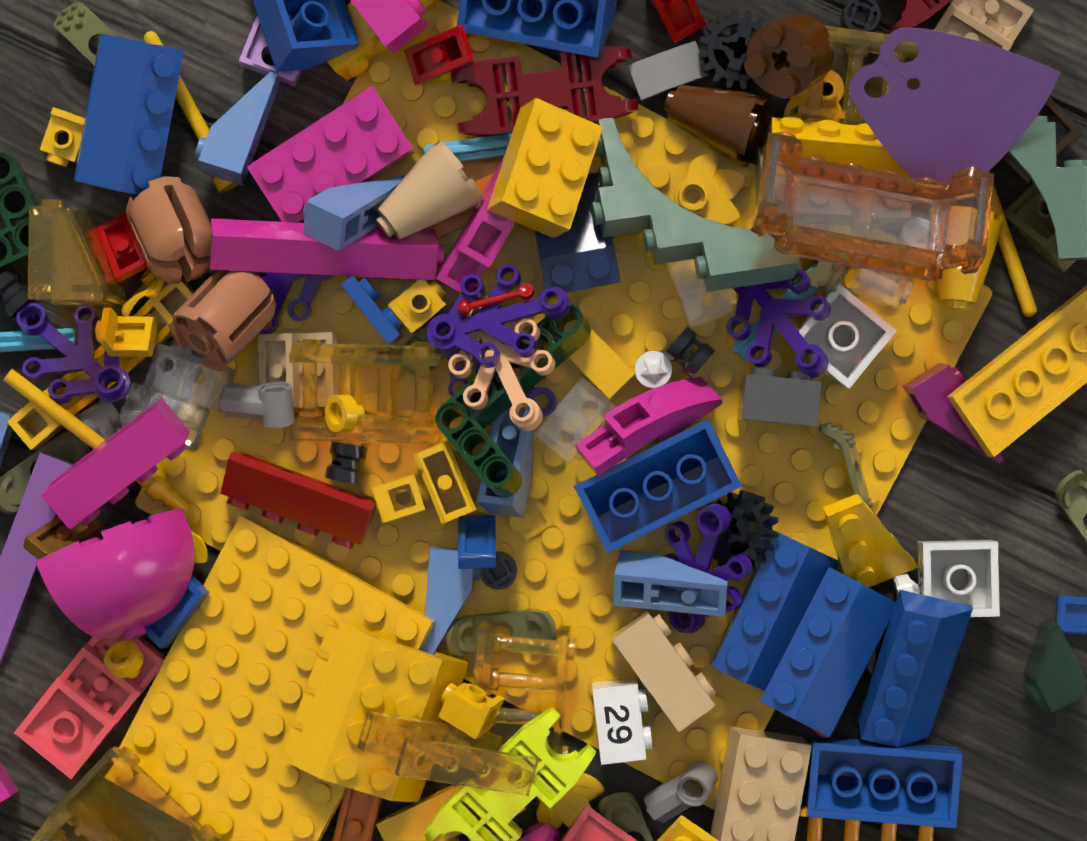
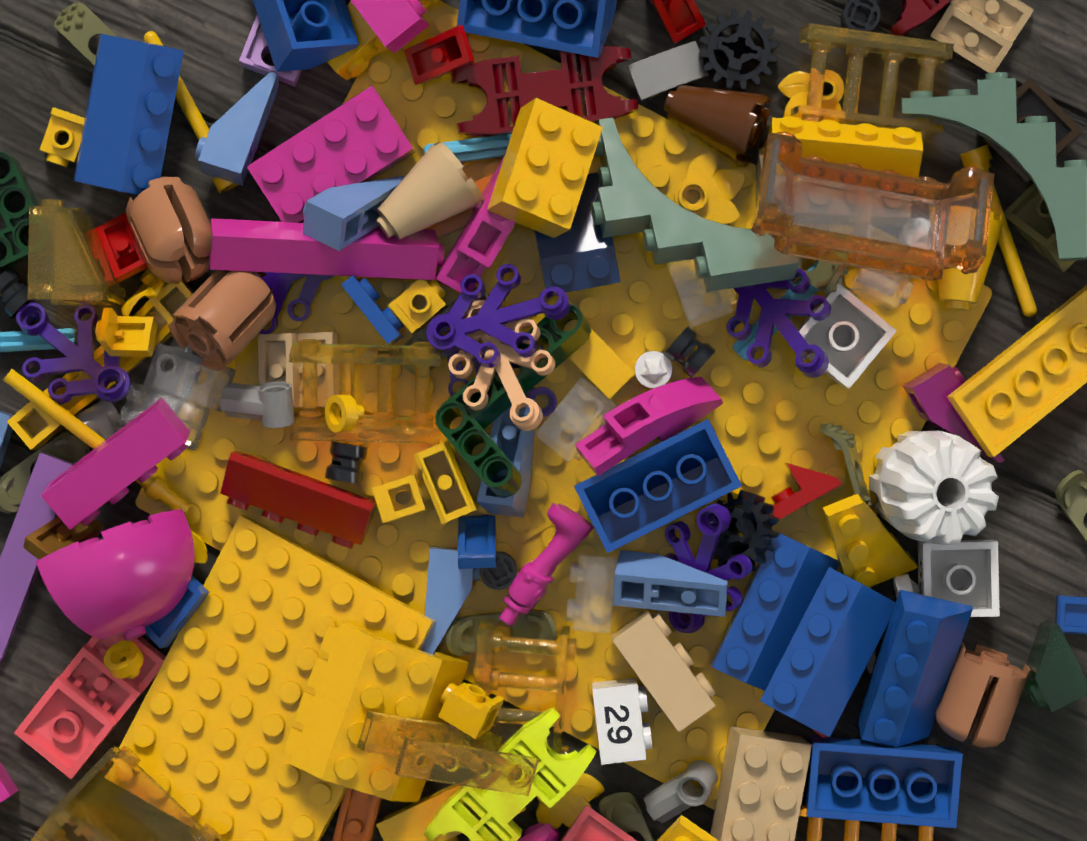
(525, 292): red hinge -> none
(535, 576): none -> dark pink piece
(594, 593): none -> clear brick
(779, 399): dark grey brick -> none
(789, 55): reddish brown brick -> none
(810, 485): none -> red slope
(933, 487): none -> white wheel
(967, 107): medium lavender piece -> none
(981, 696): none -> nougat cylinder

